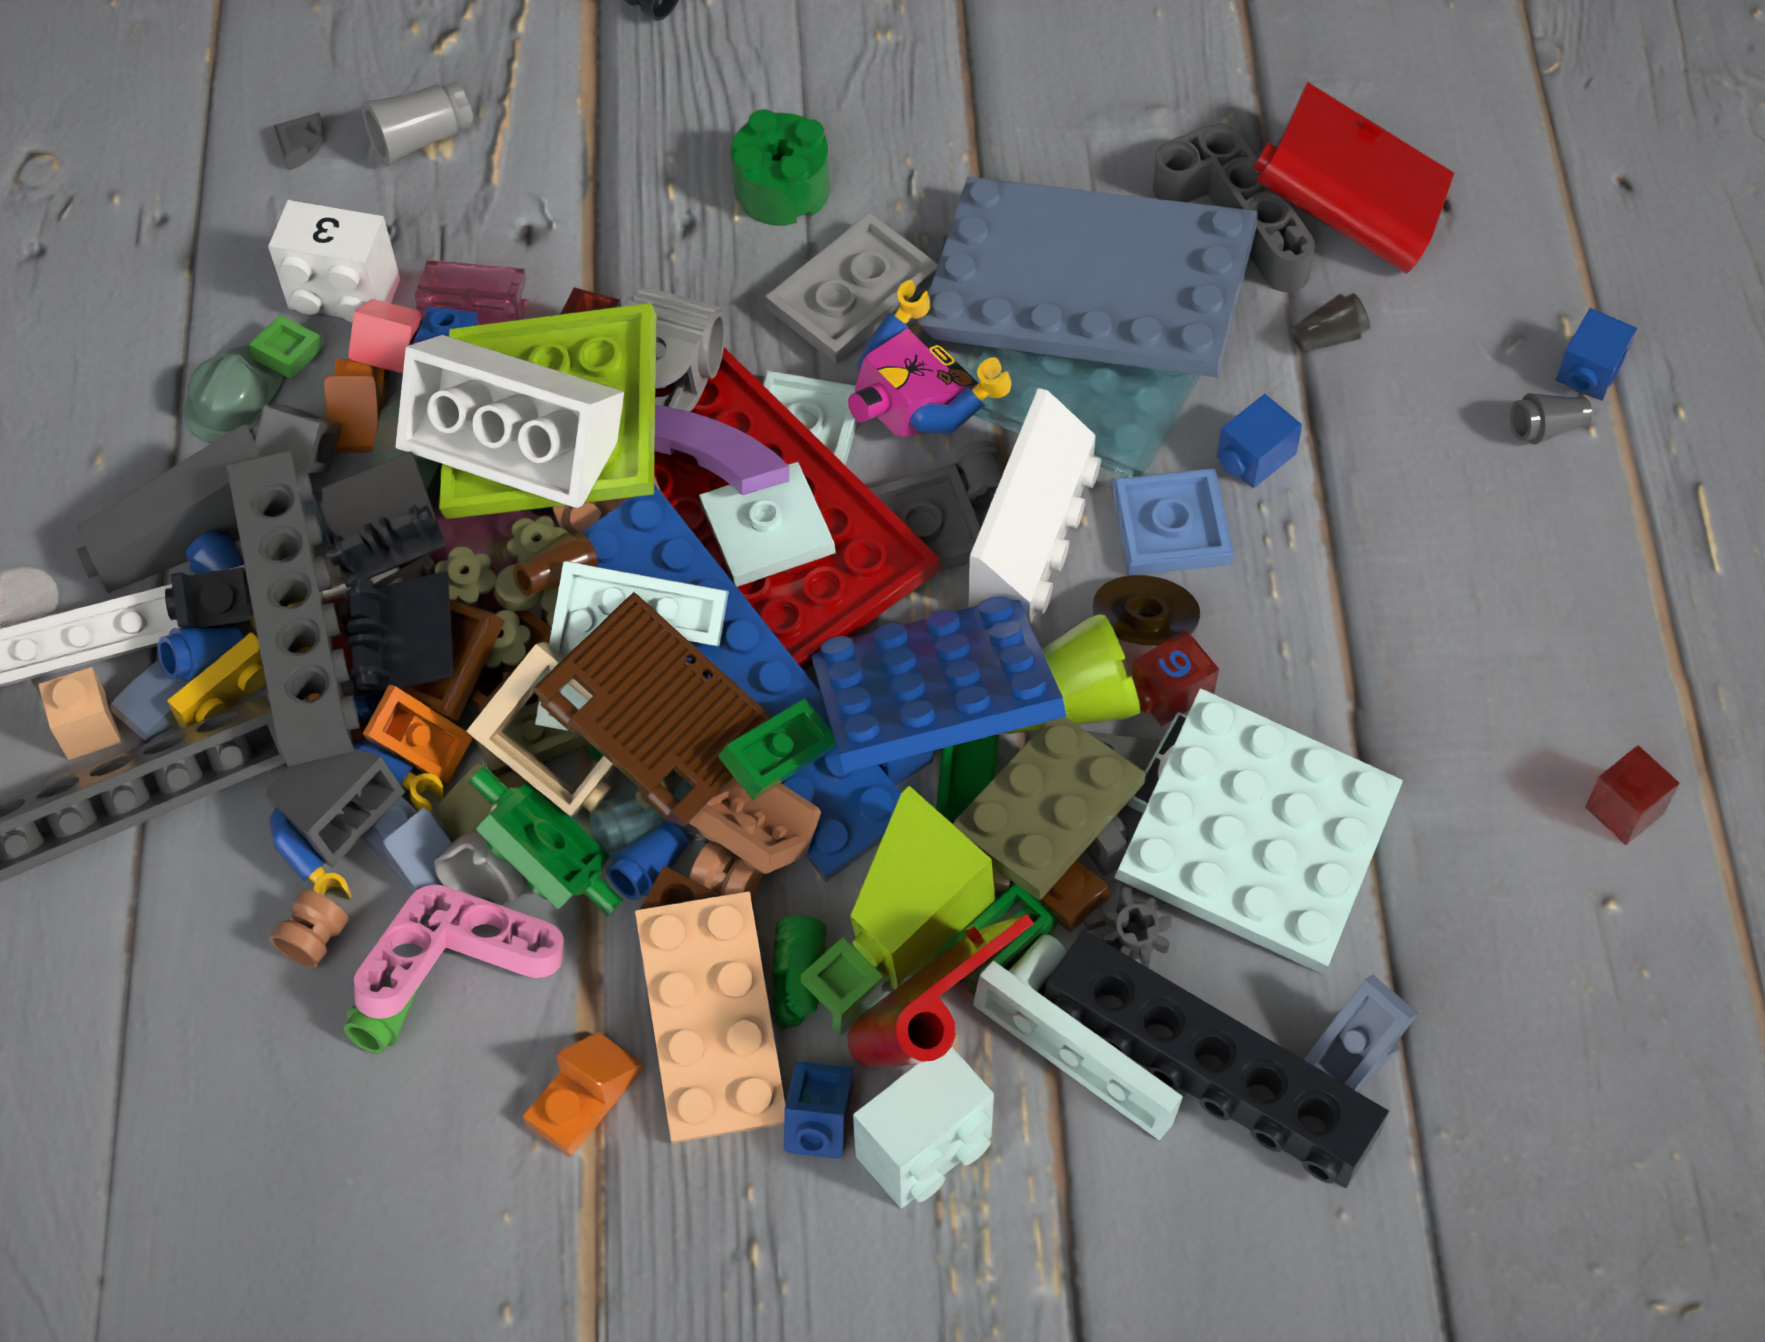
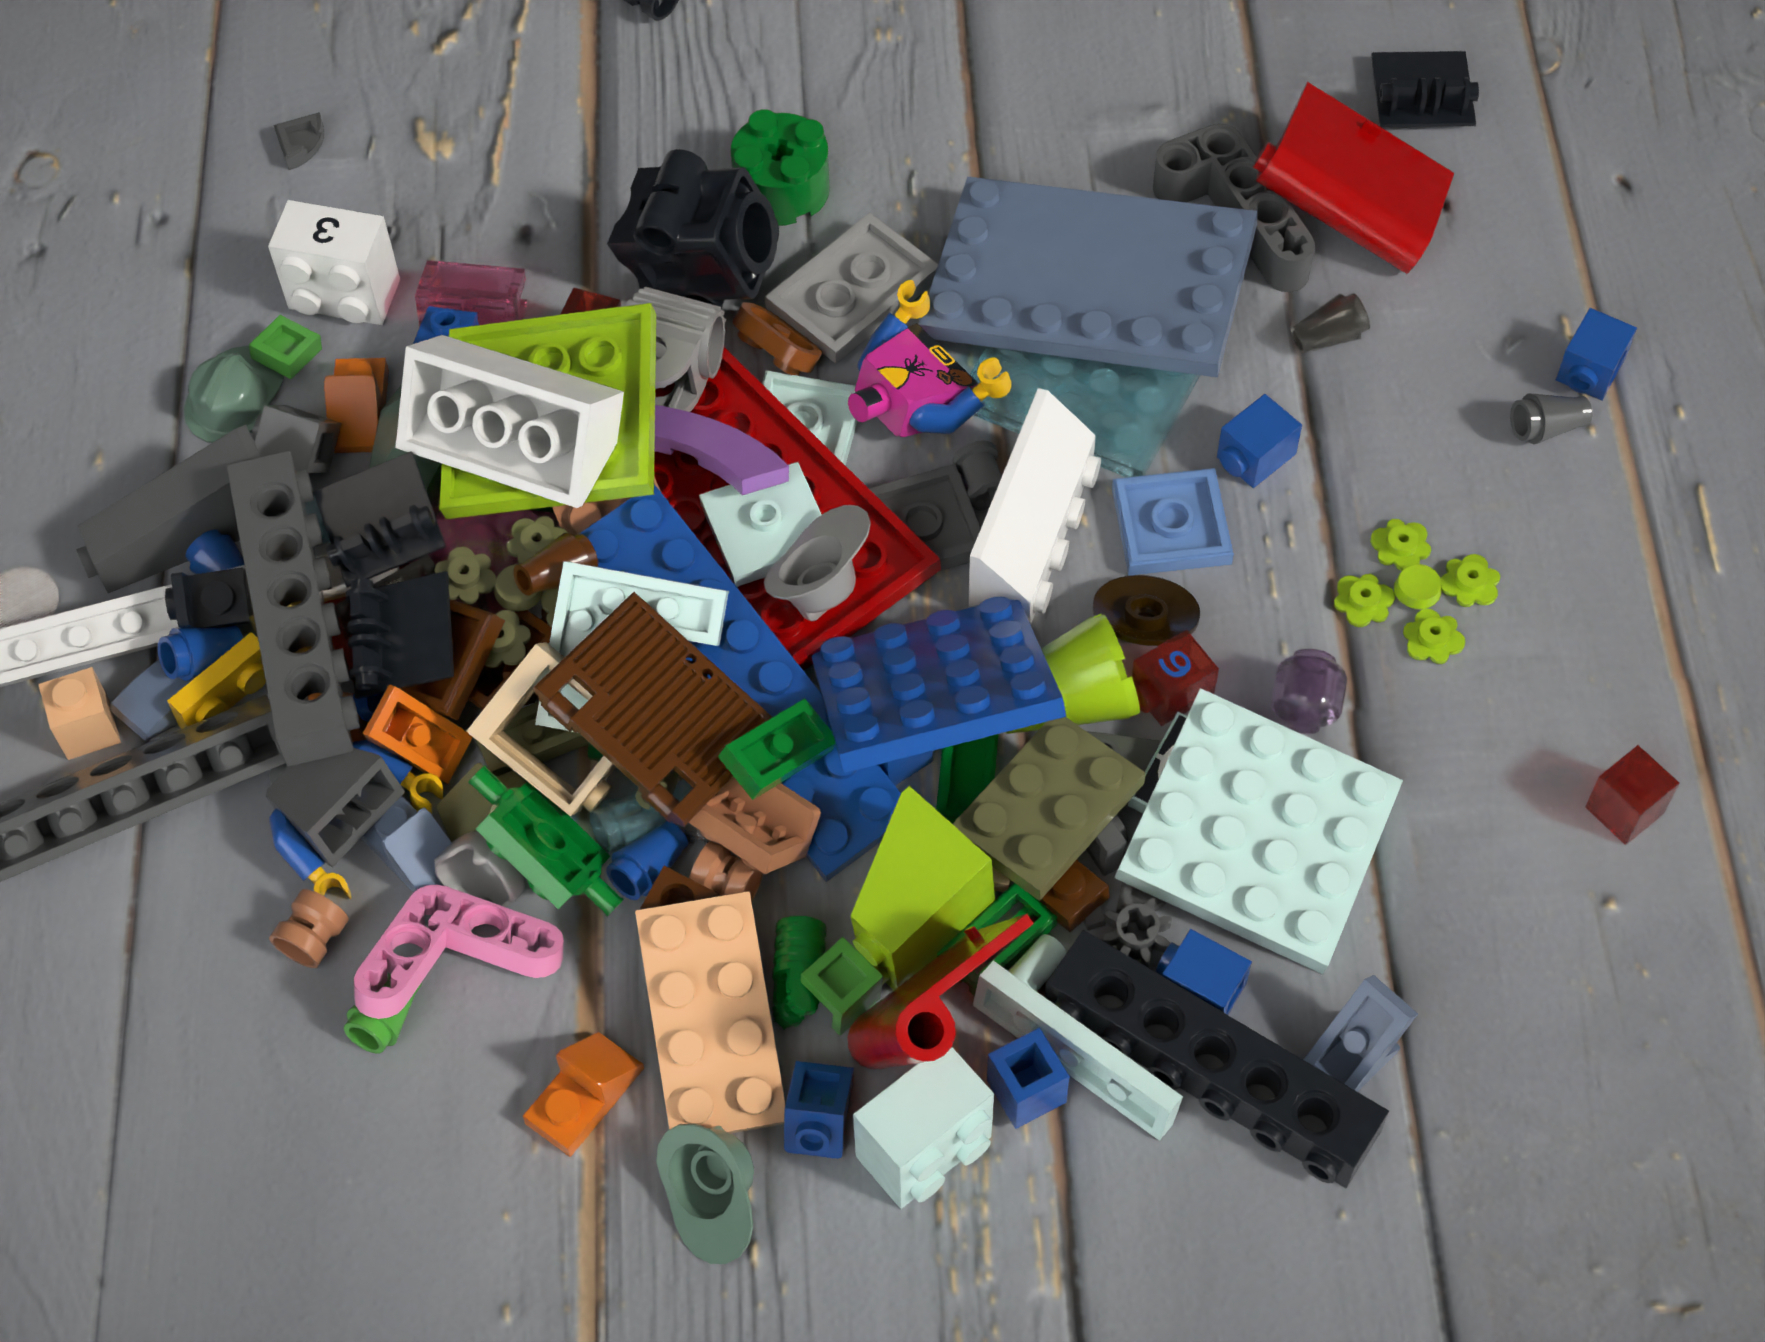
(382, 333): coral panel -> none
(415, 120): light grey plant -> none
(696, 230): none -> black piece
(707, 1190): none -> sand green piece
(769, 332): none -> dark orange plate
(819, 565): none -> light grey piece
(1027, 1078): none -> blue brick
(1206, 970): none -> blue brick
(1309, 690): none -> clear purple head
(1417, 588): none -> lime plant
(1424, 89): none -> black hinge

